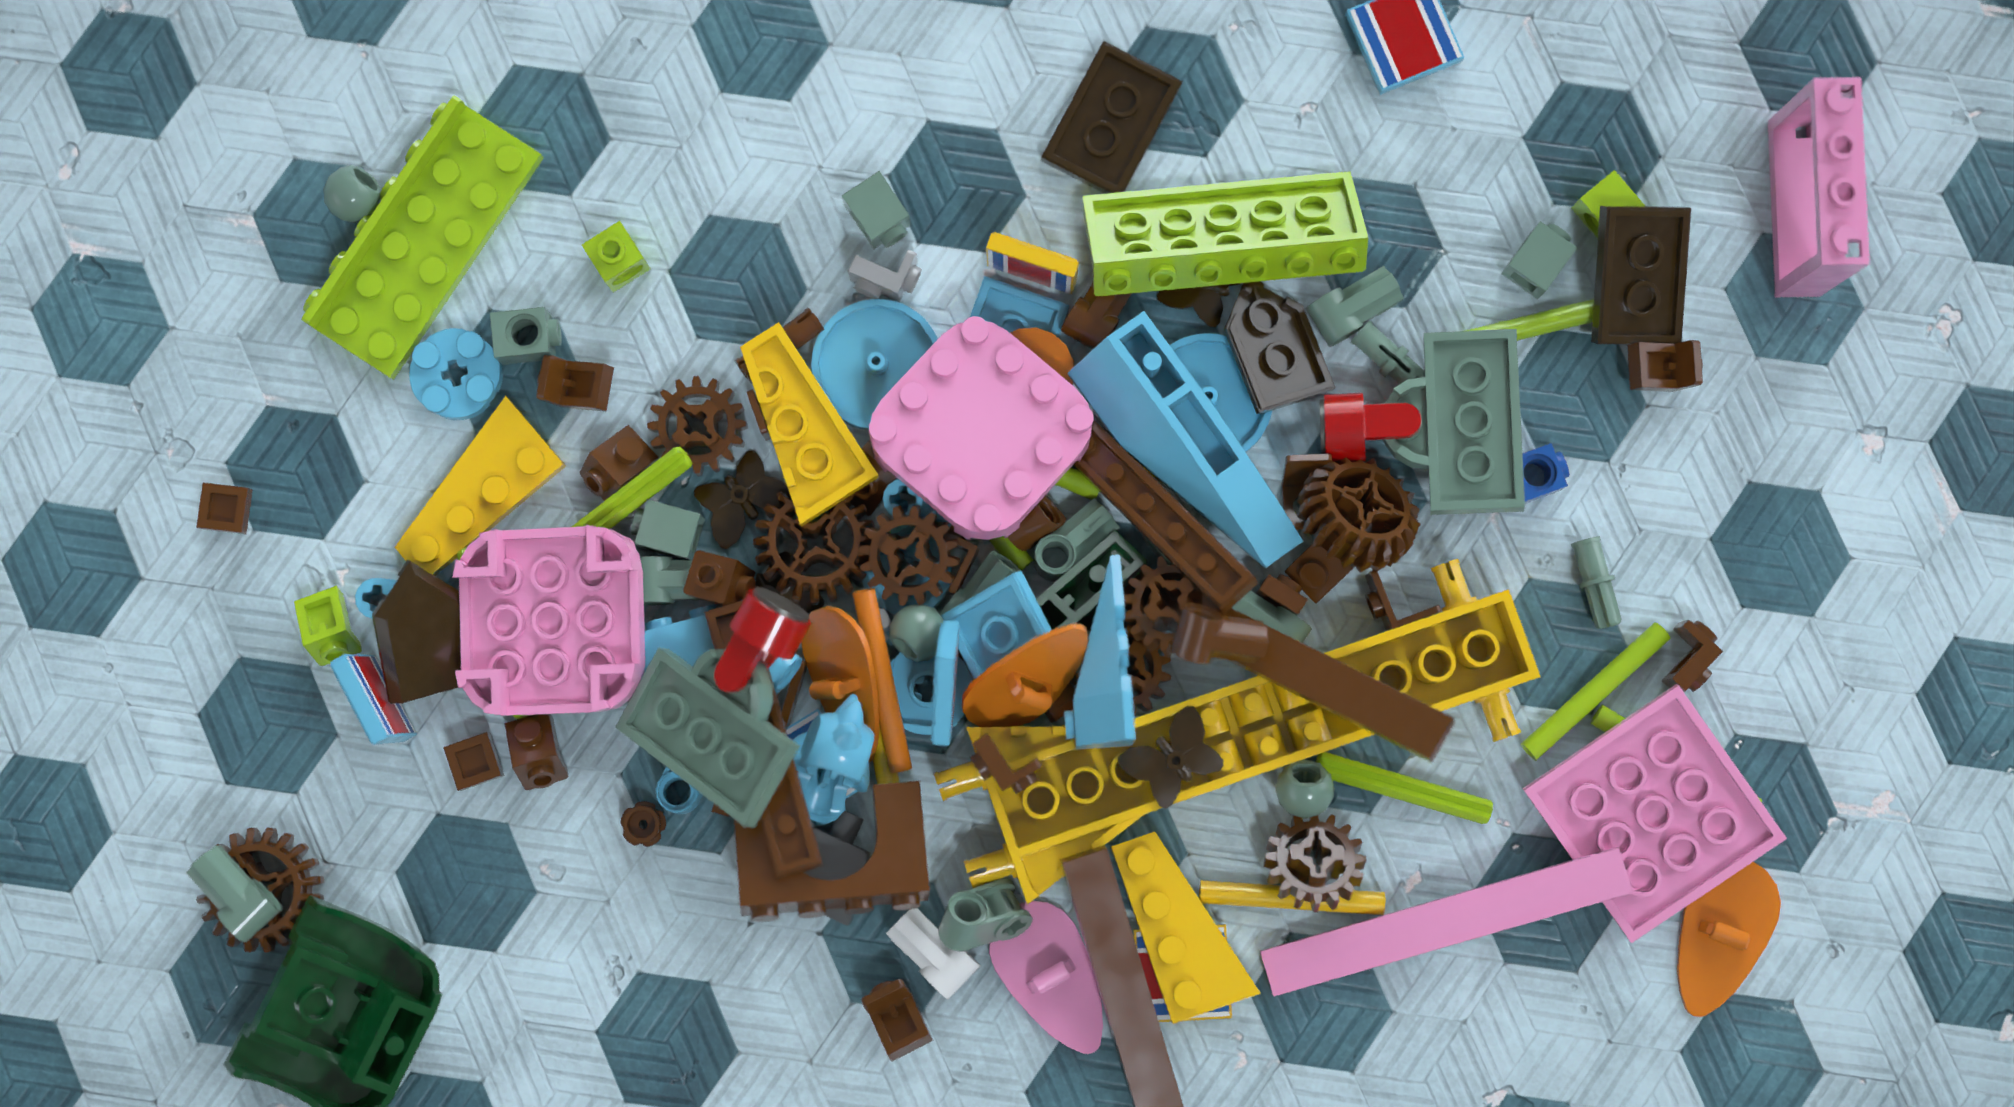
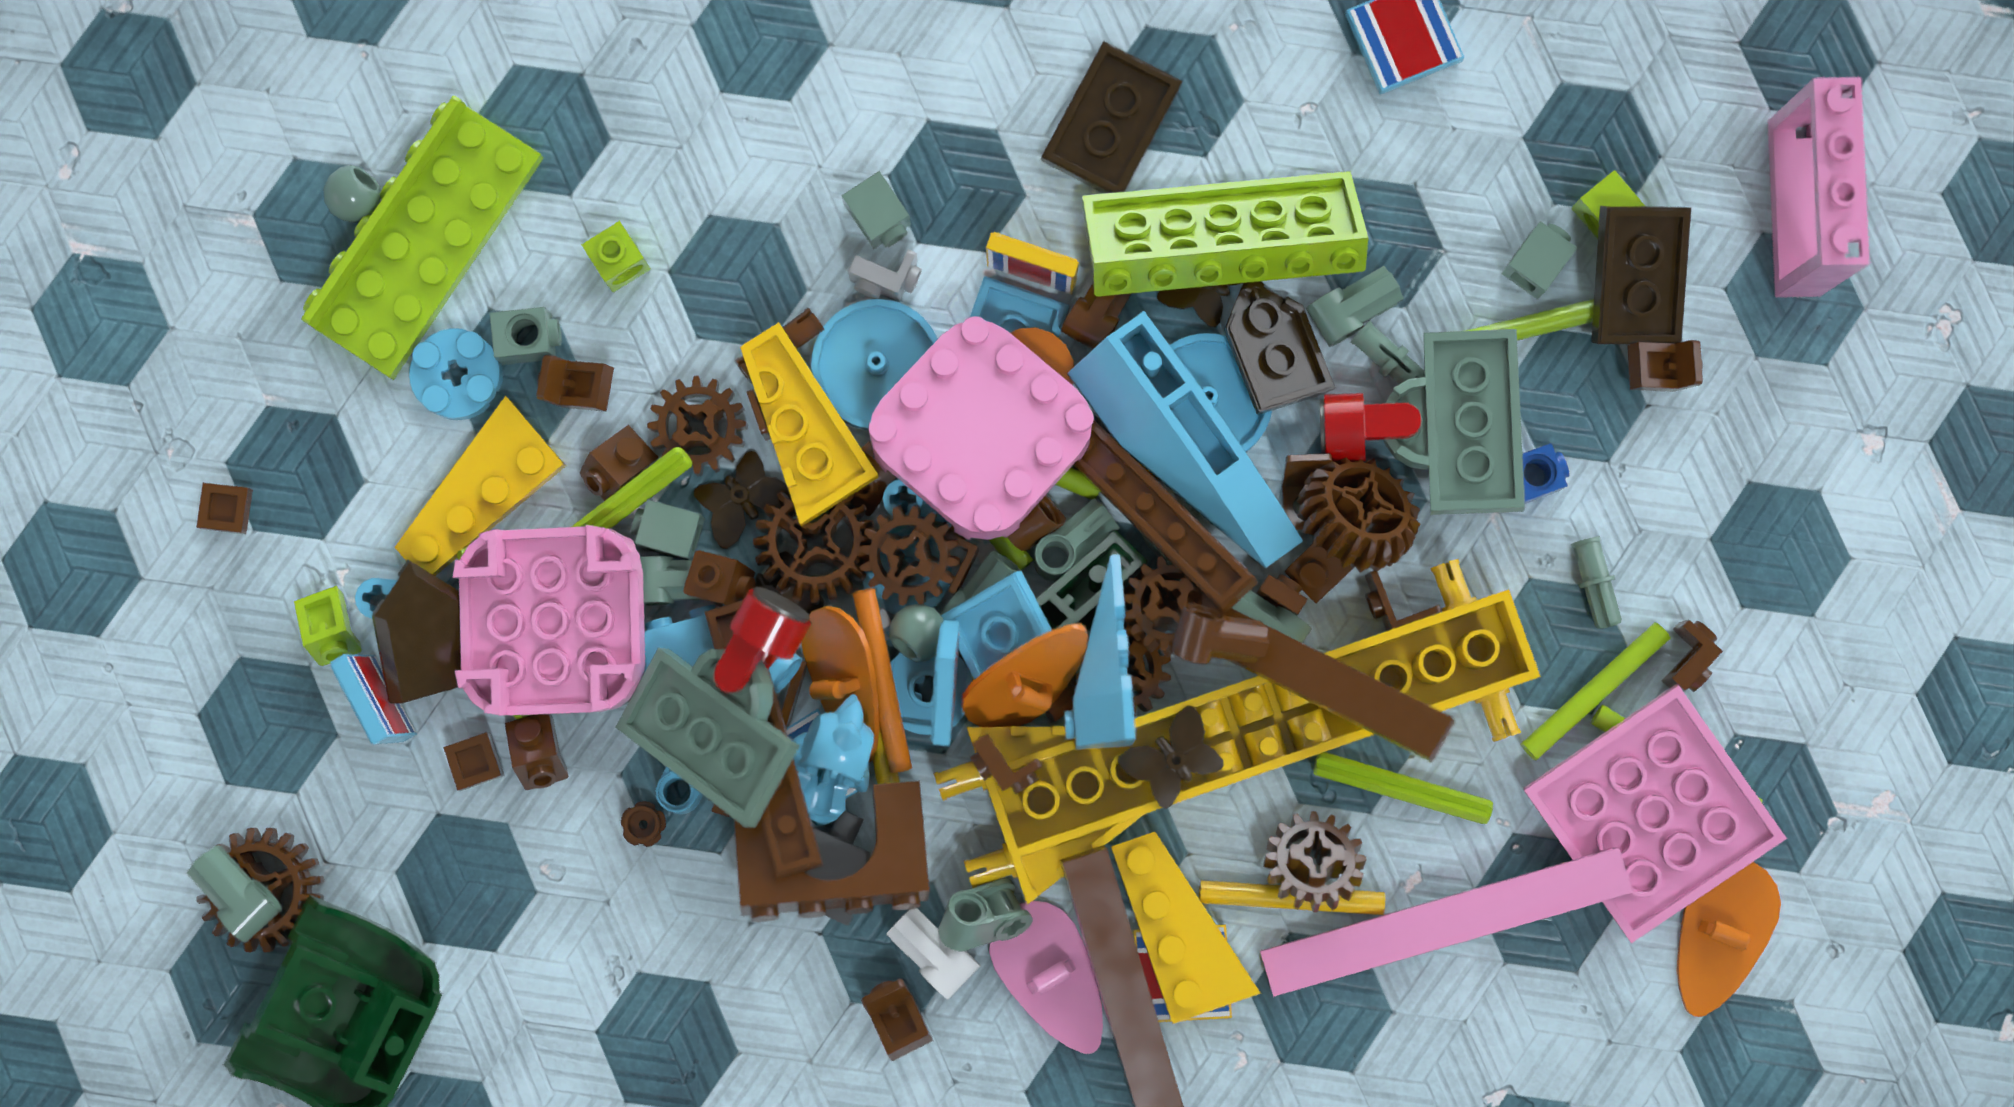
(1304, 789): sand green piece -> none

